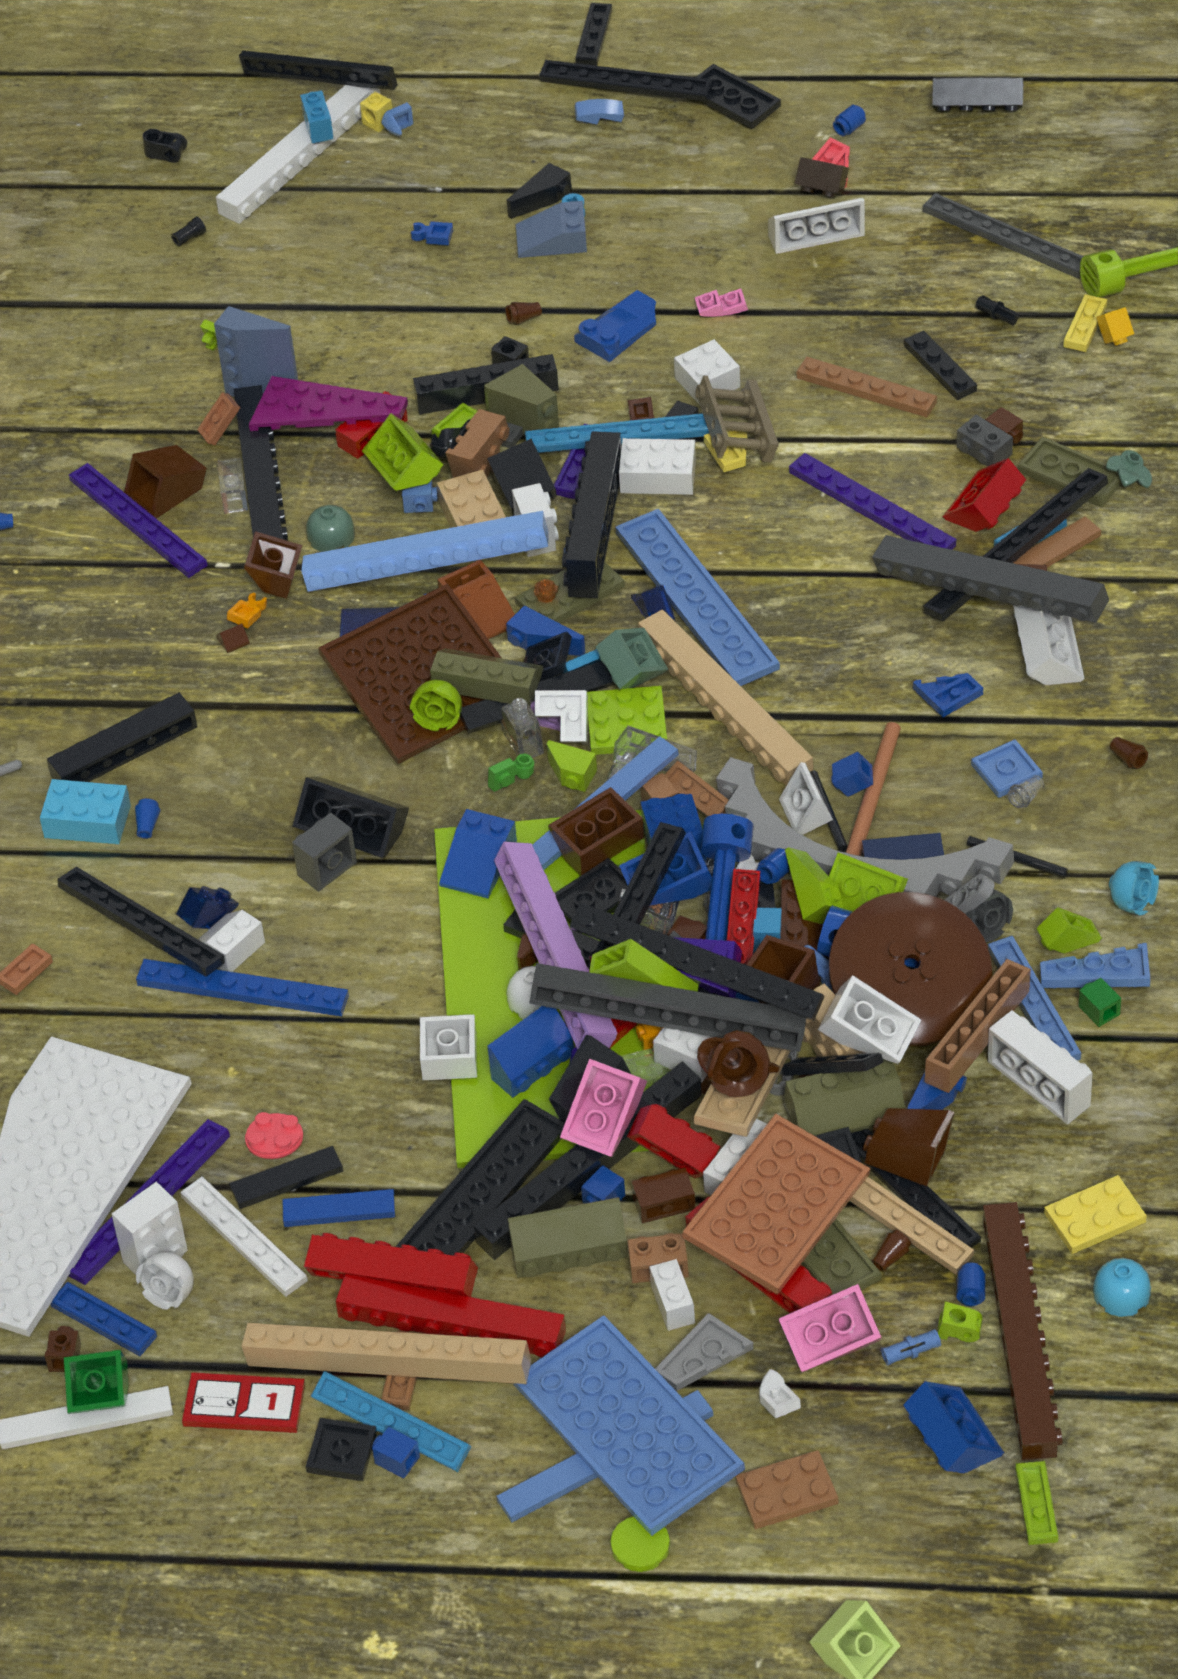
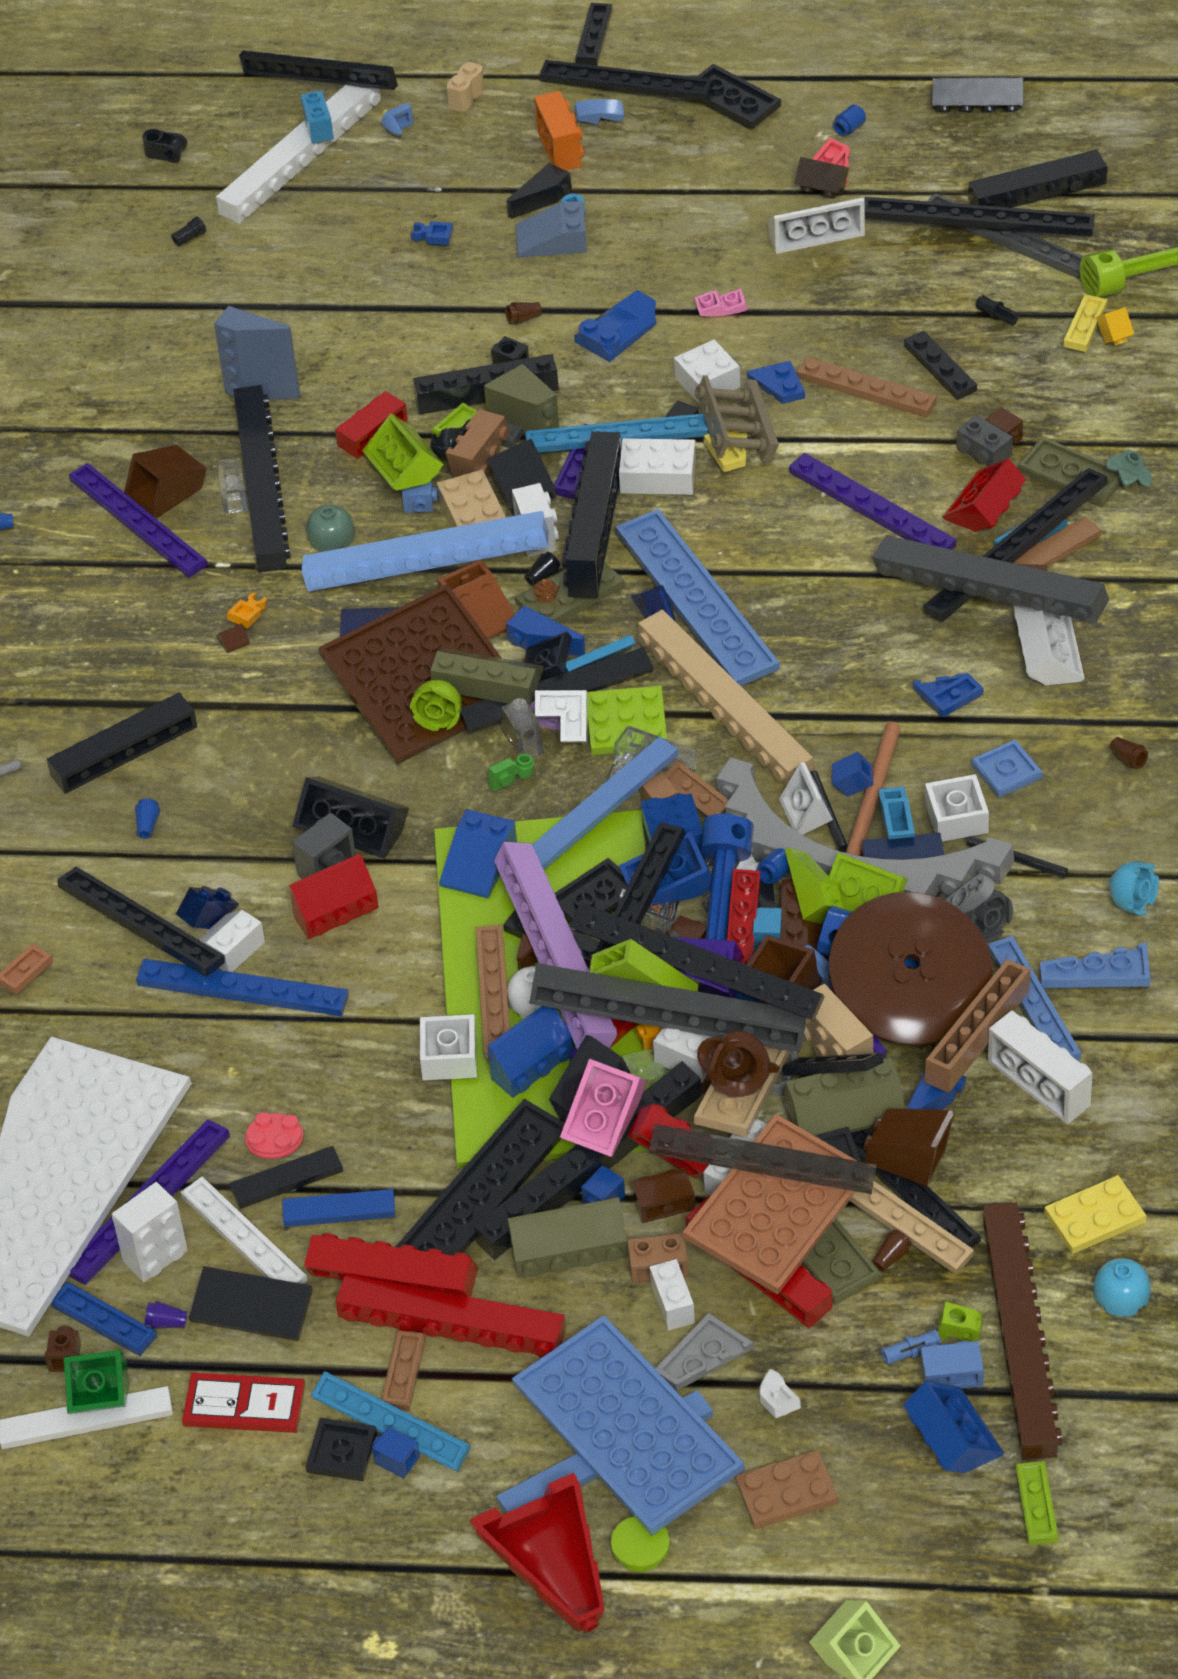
(85, 811): medium azure brick -> none
(164, 1316): none -> dark purple cone
(165, 1279): white cylinder -> none
(209, 334): lime tile -> none
(218, 418): nougat plate -> none
(250, 1303): none -> black tile
(272, 563): reddish brown slope -> none
(319, 404): magenta wing -> none
(333, 896): none -> red slope
(373, 110): light yellow brick -> none
(387, 1353): tan brick -> none
(465, 86): none -> tan brick
(492, 983): none -> medium nougat plate
(544, 567): none -> black cone
(550, 1551): none -> red cone
(558, 130): none -> orange brick
(572, 765): lime slope -> none
(597, 830): reddish brown slope -> none
(631, 657): sand green slope -> none
(640, 408): reddish brown slope -> none
(763, 1159): none -> clear smoke plate
(779, 381): none -> blue wing
(830, 1328): bright pink slope -> none
(869, 1021): white slope -> none
(896, 813): none -> dark azure slope
(953, 1364): none -> medium blue brick
(957, 807): none -> white brick
(971, 1284): blue brick -> none
(979, 216): none -> black plate
(1024, 792): clear cone -> none
(1040, 181): none -> black brick
(1067, 931): lime slope -> none
(1099, 1002): green brick -> none

